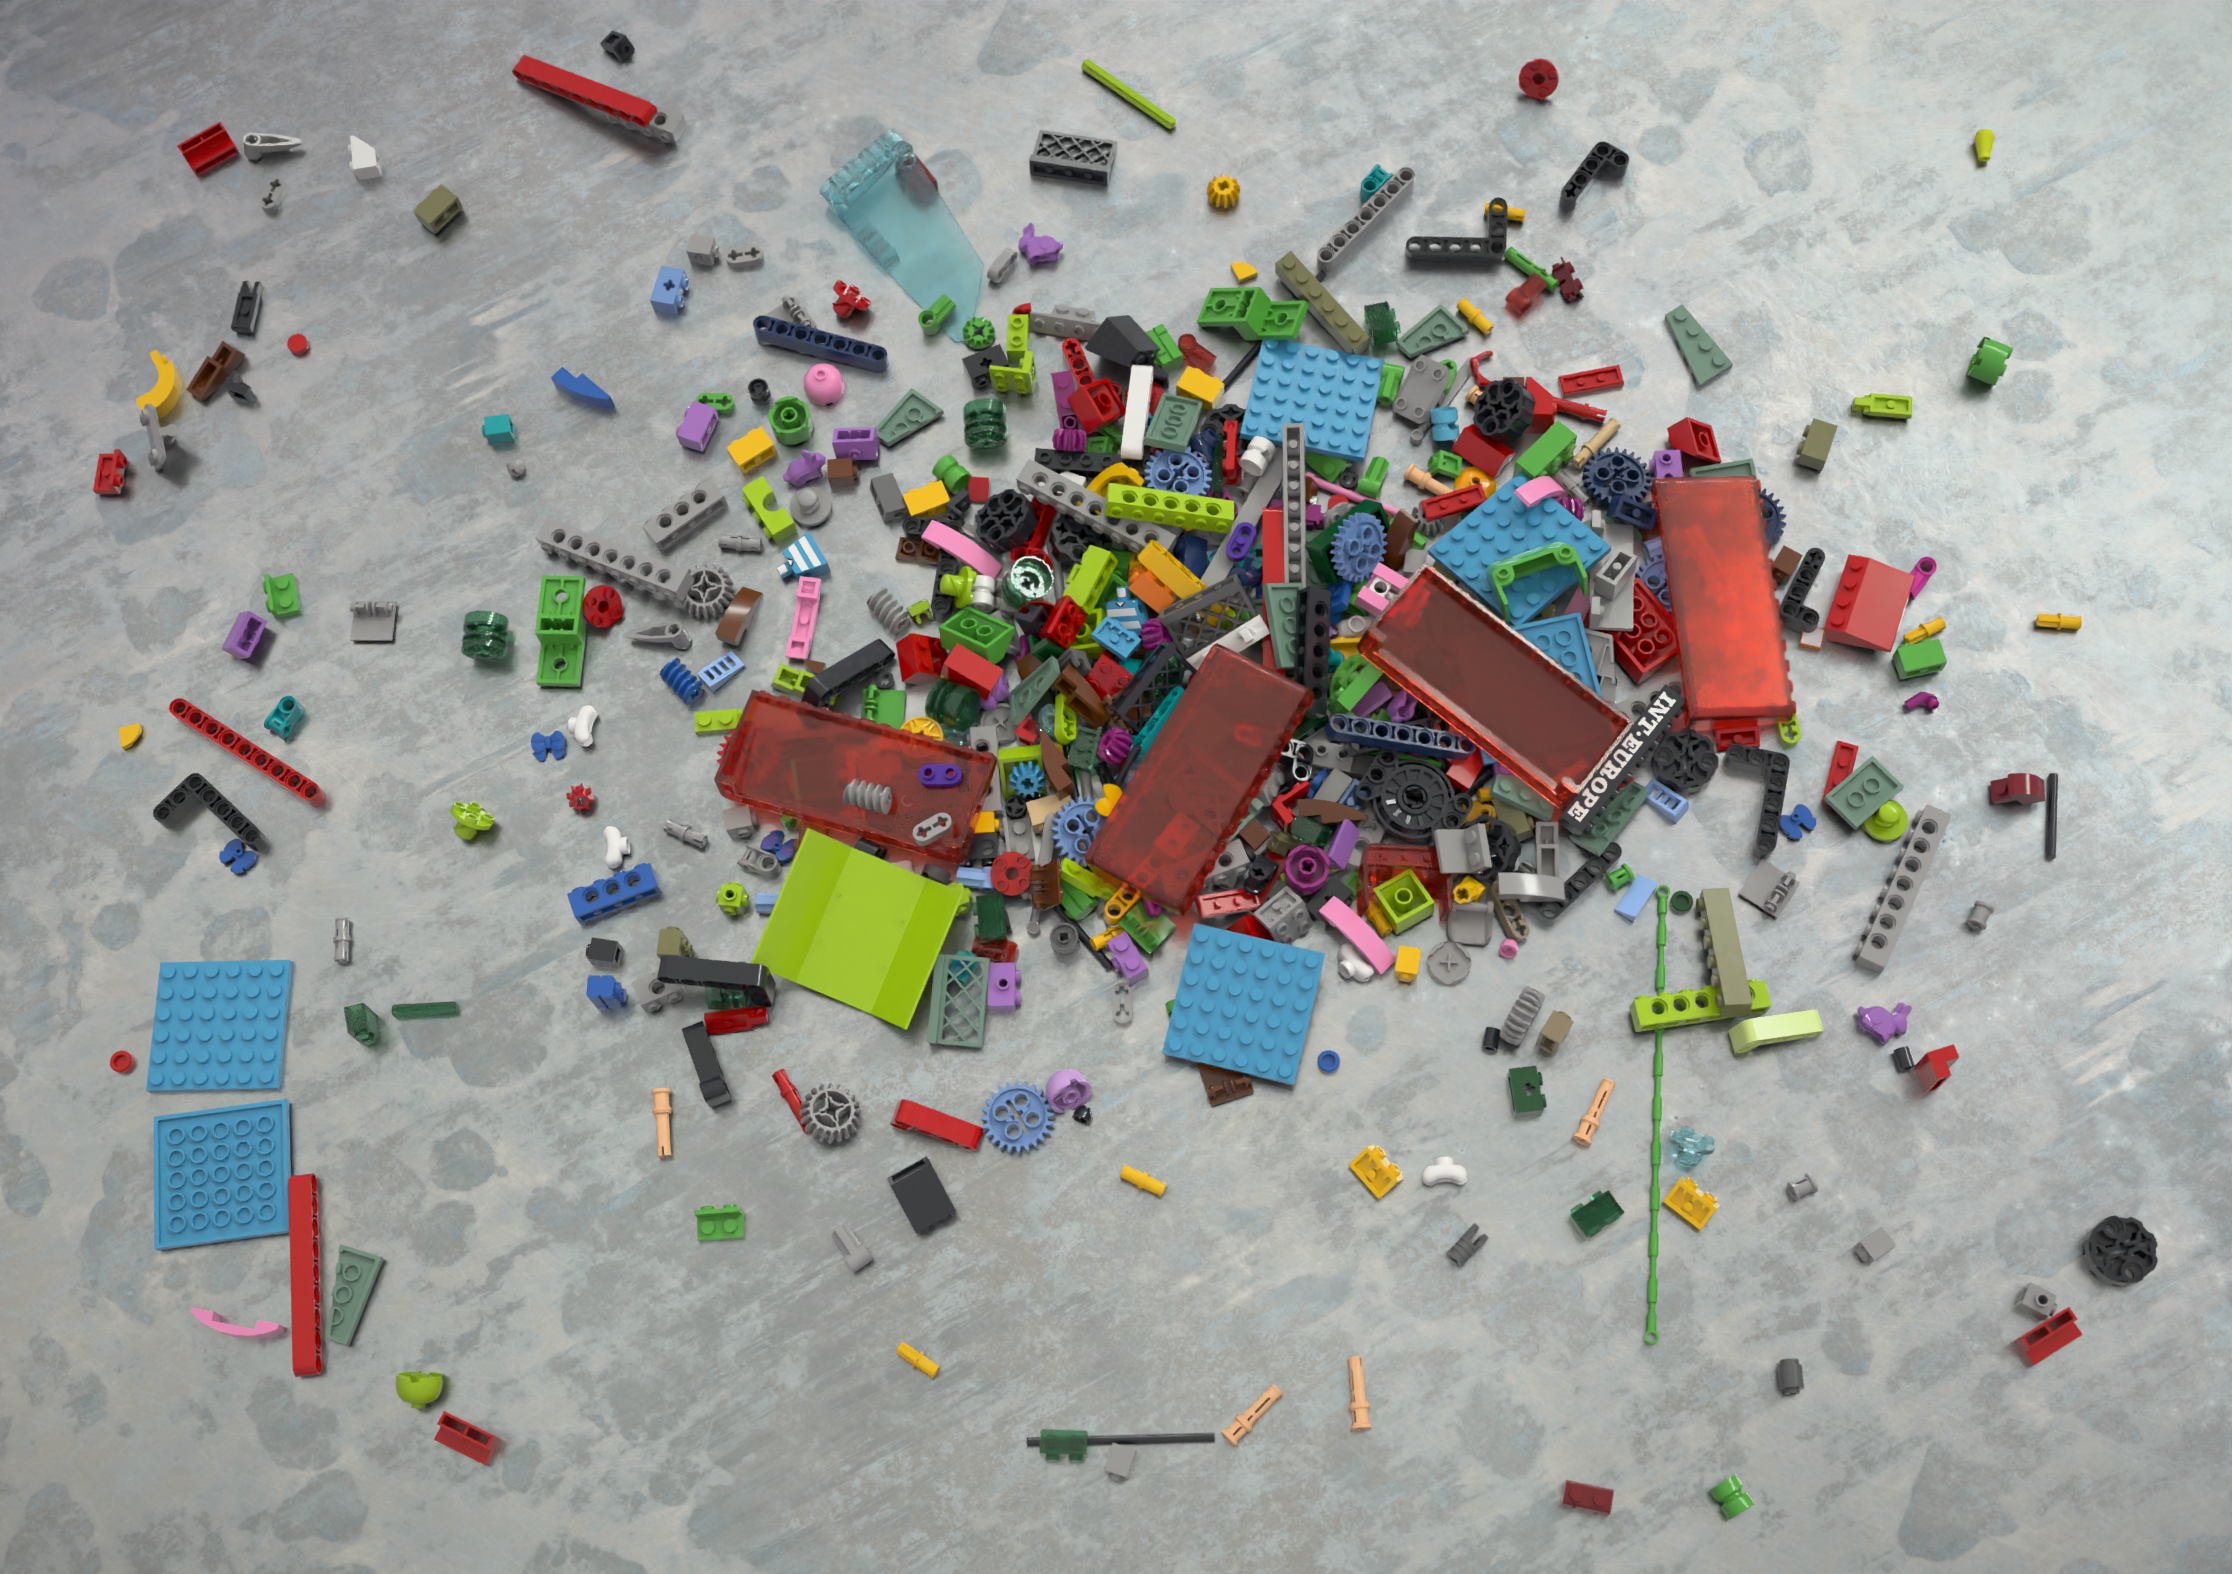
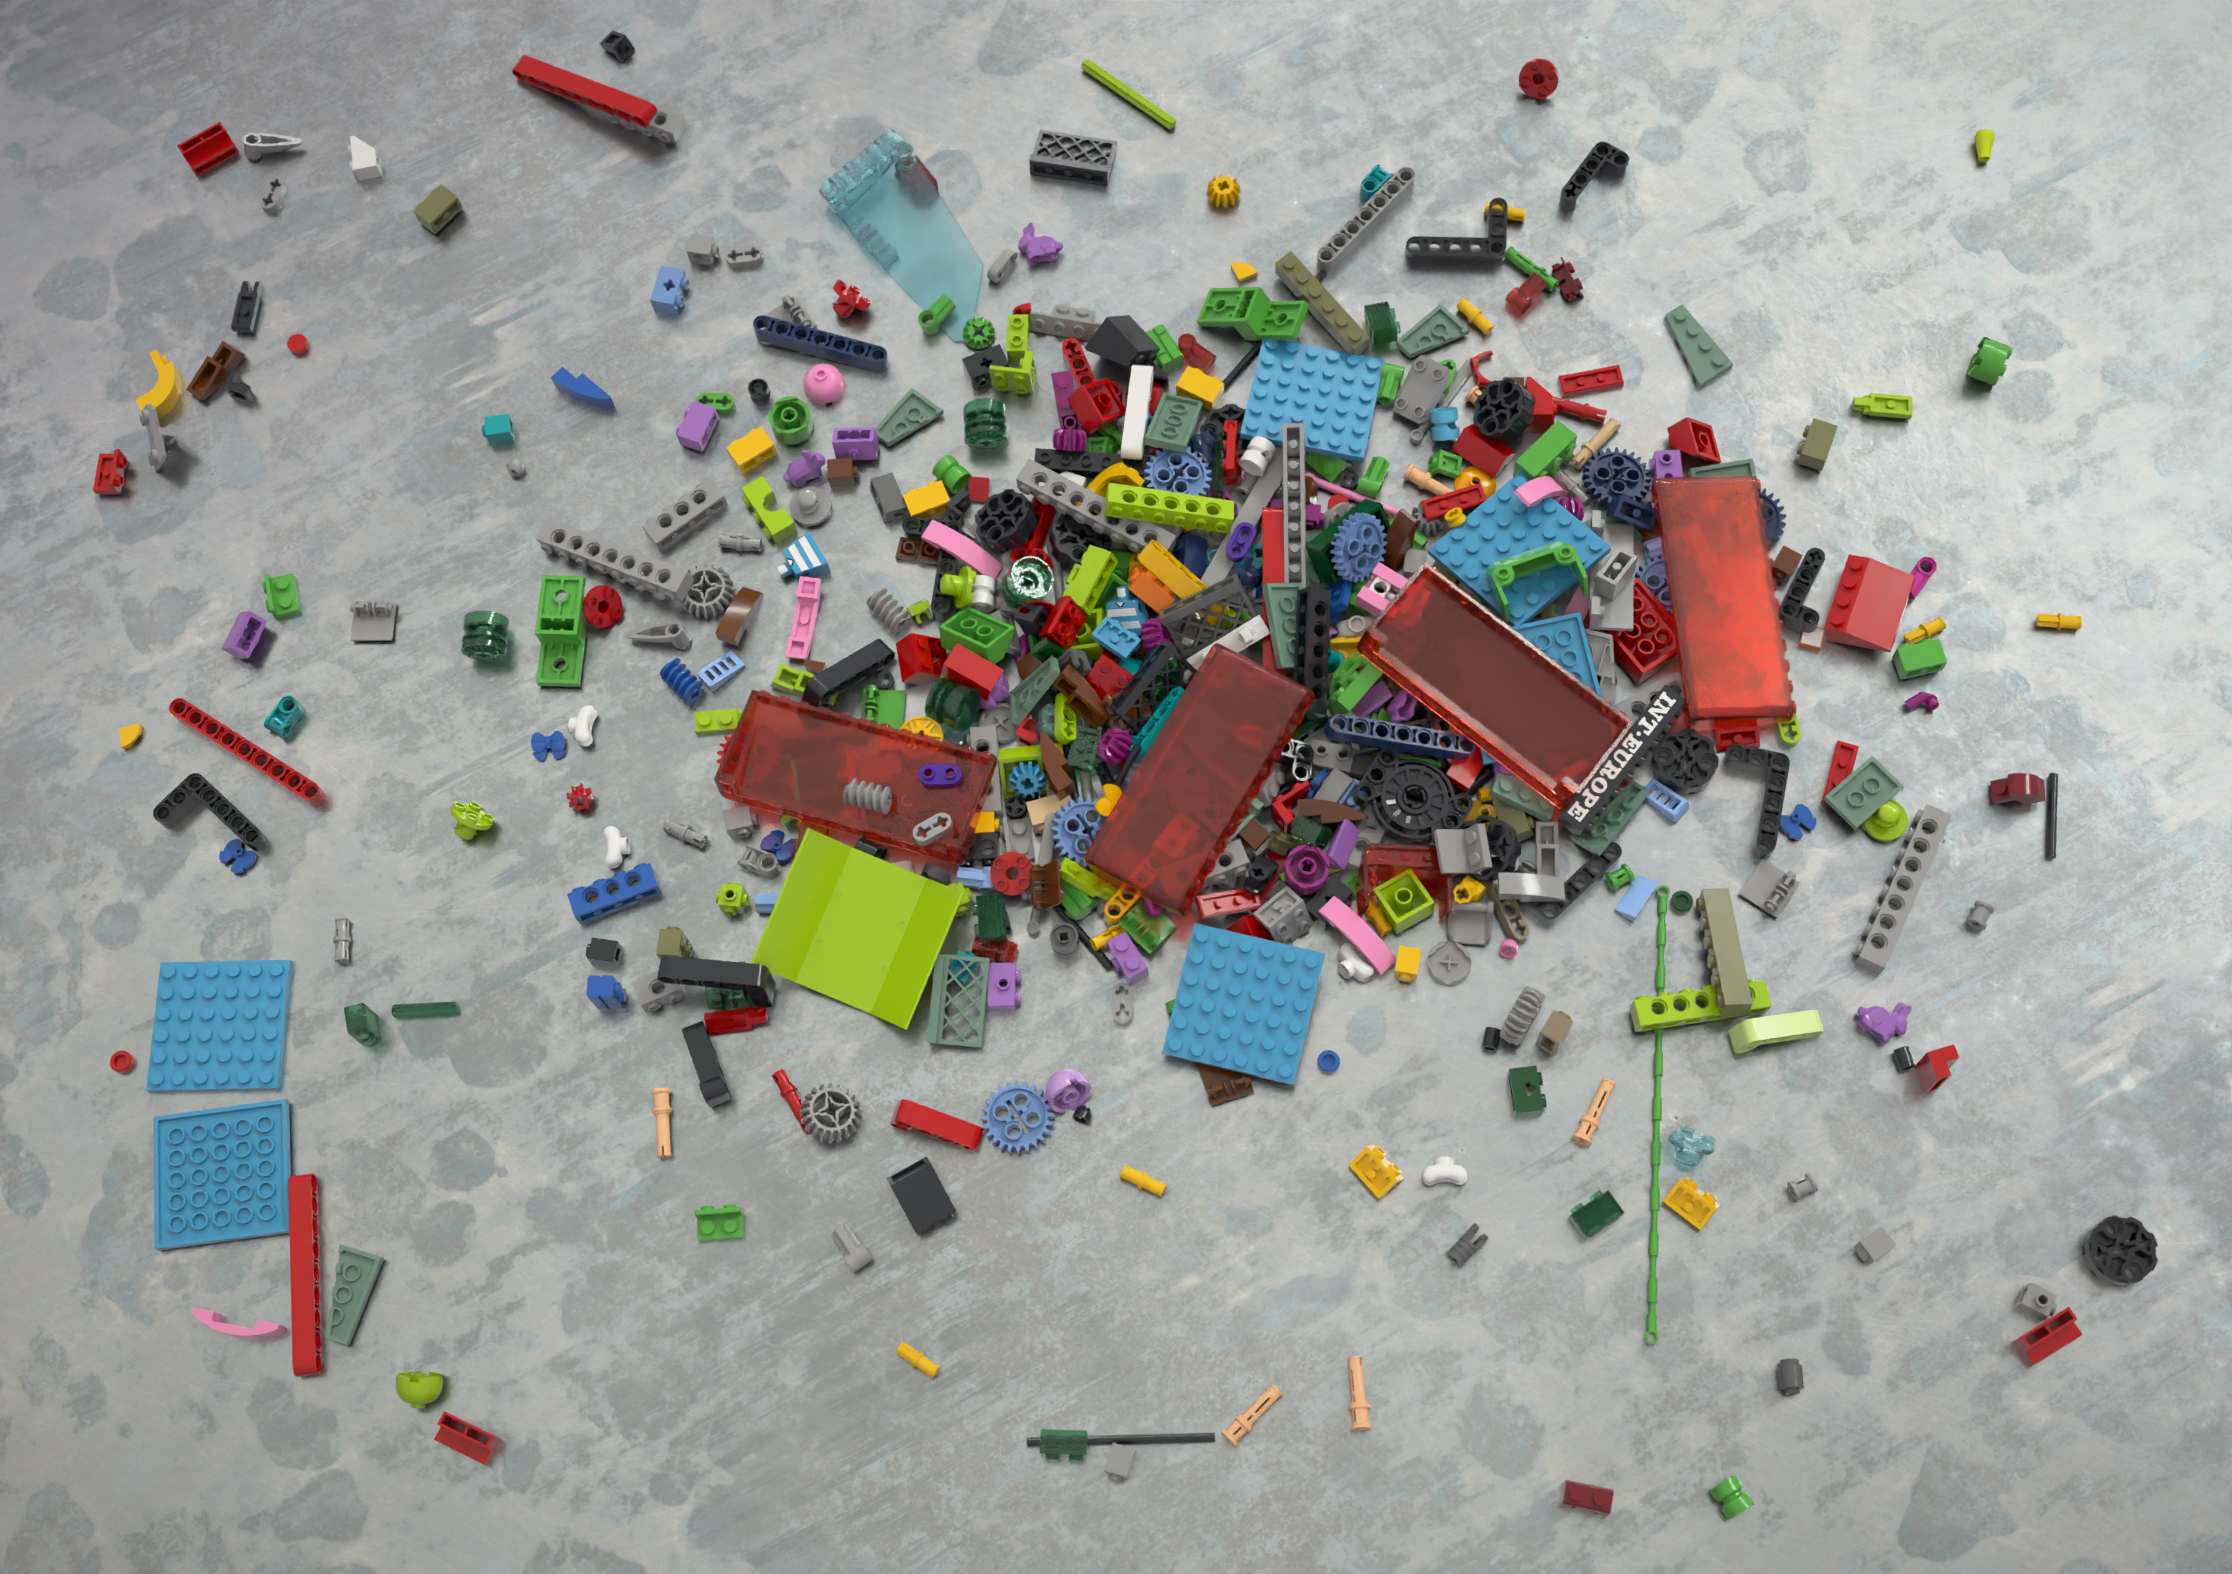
(1455, 517): none -> yellow bush

